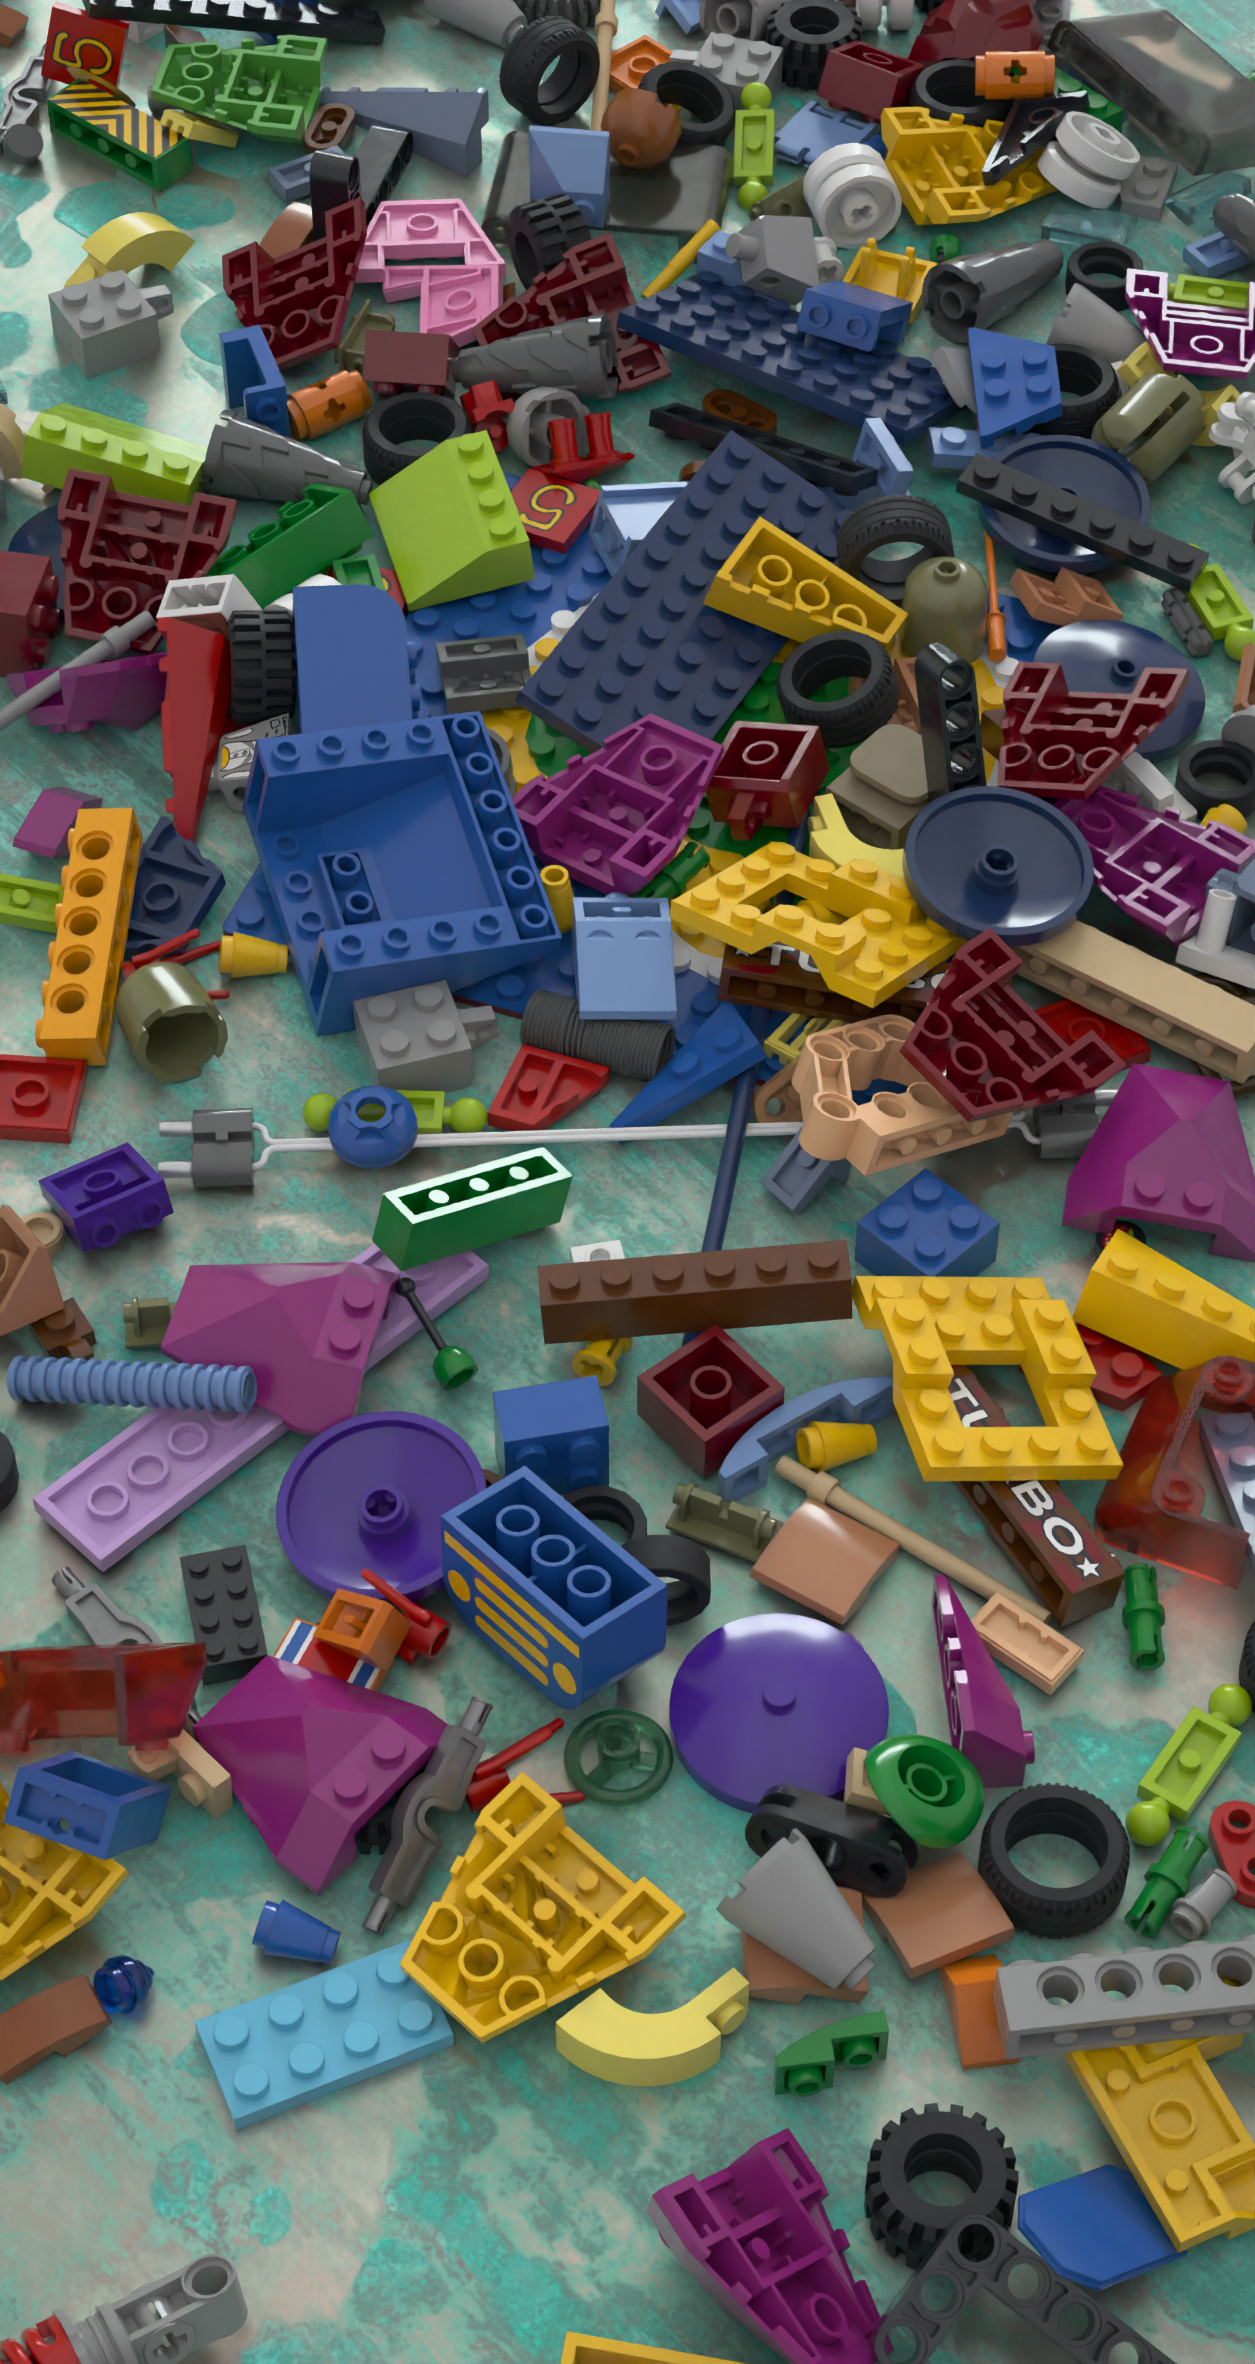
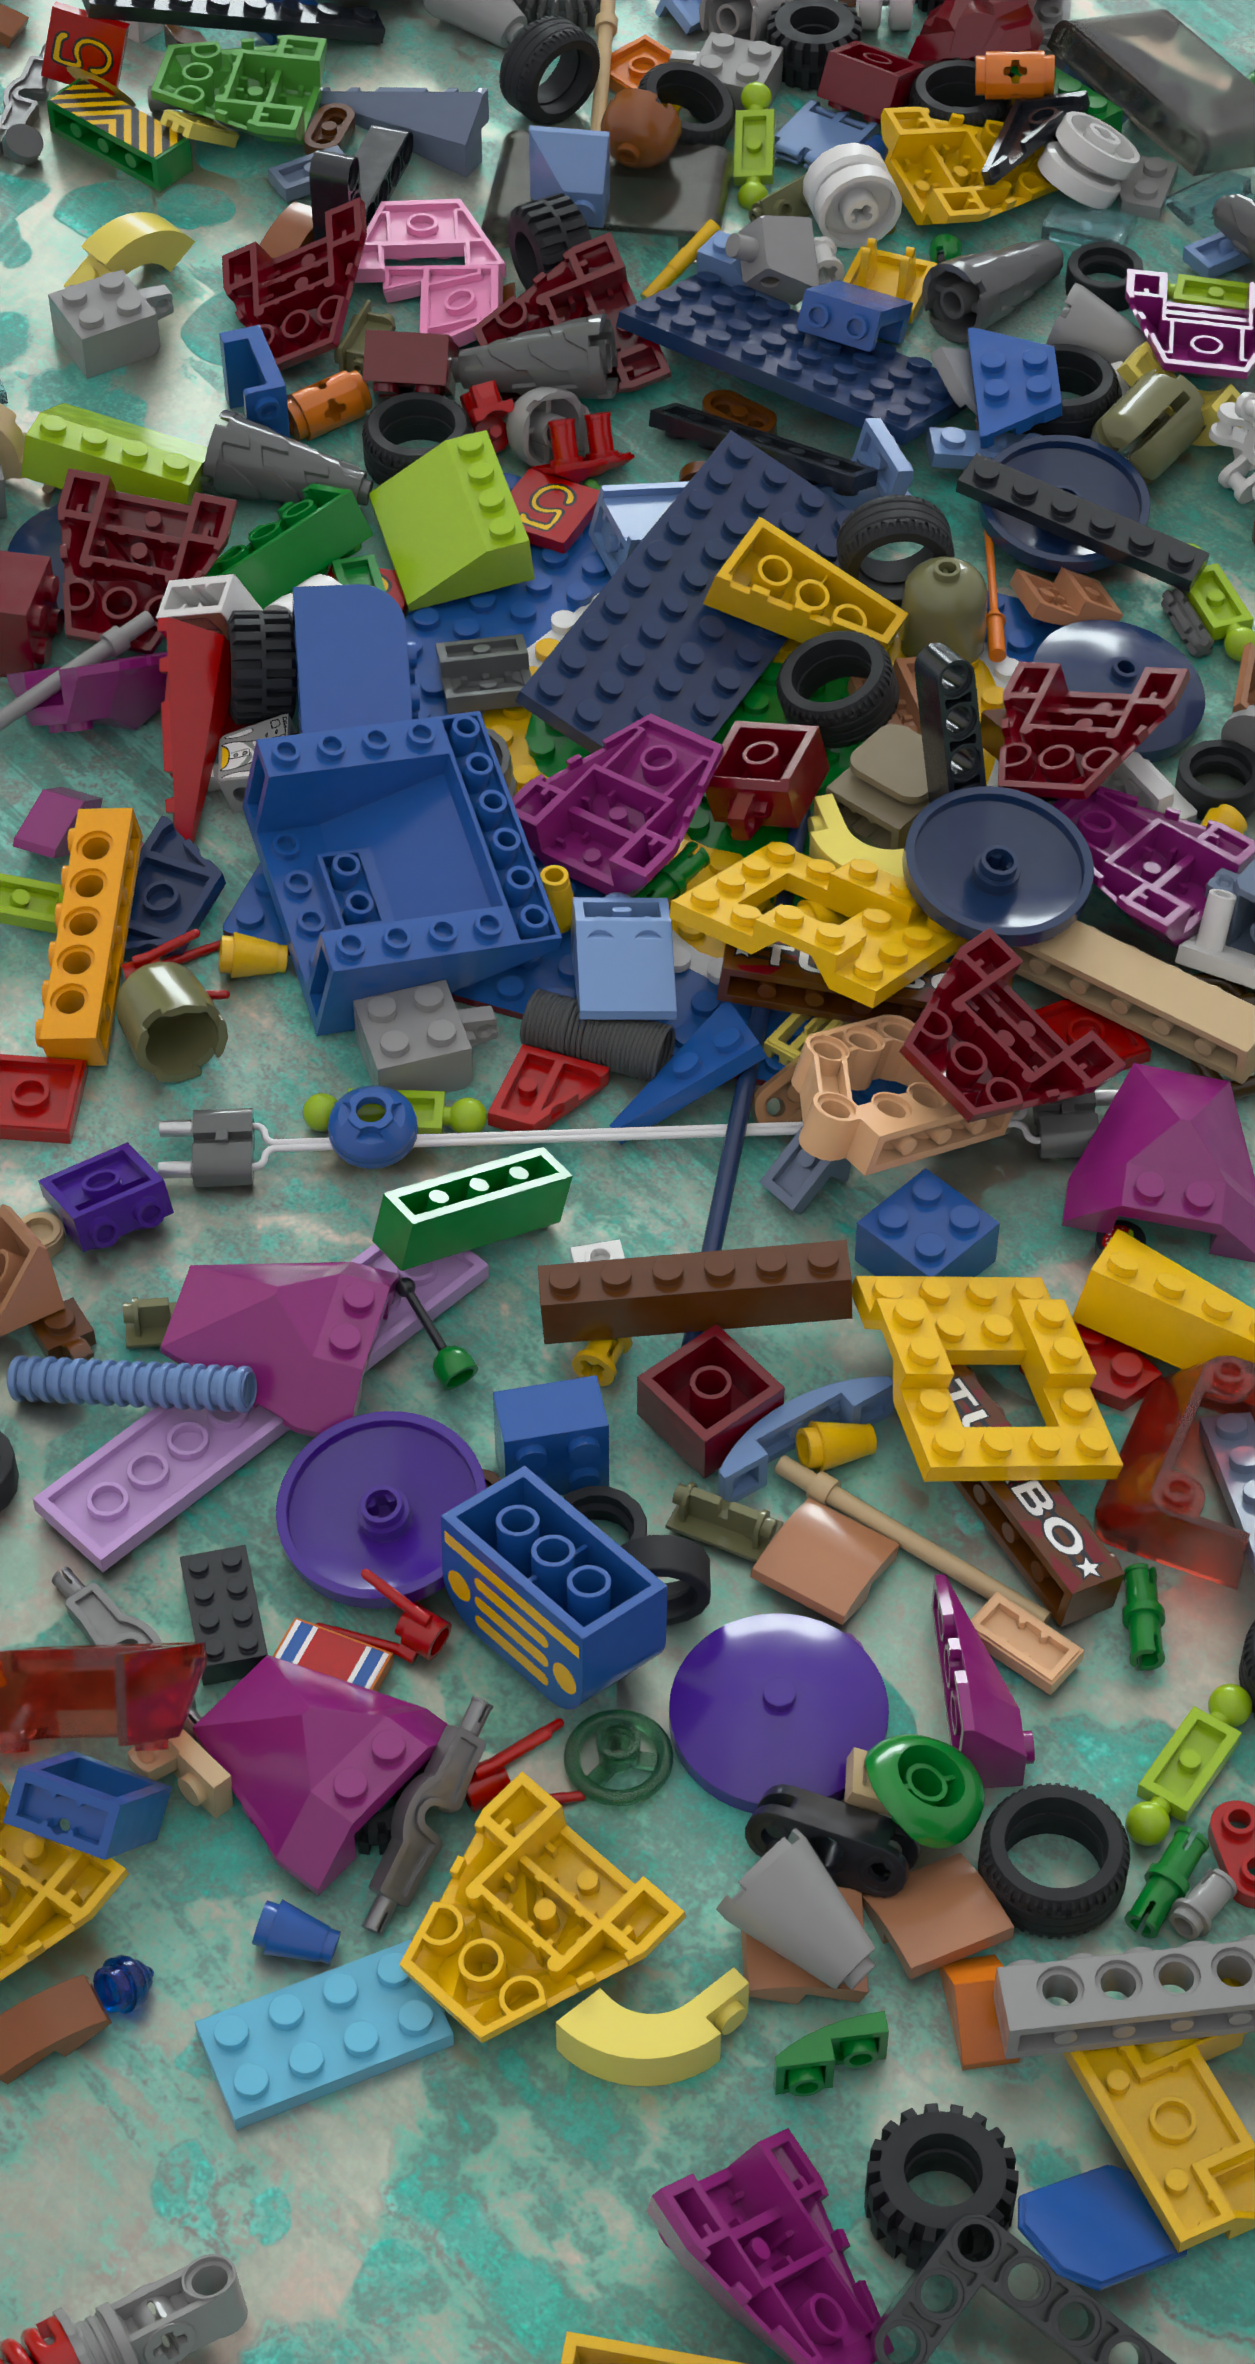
(363, 1628): orange slope -> none

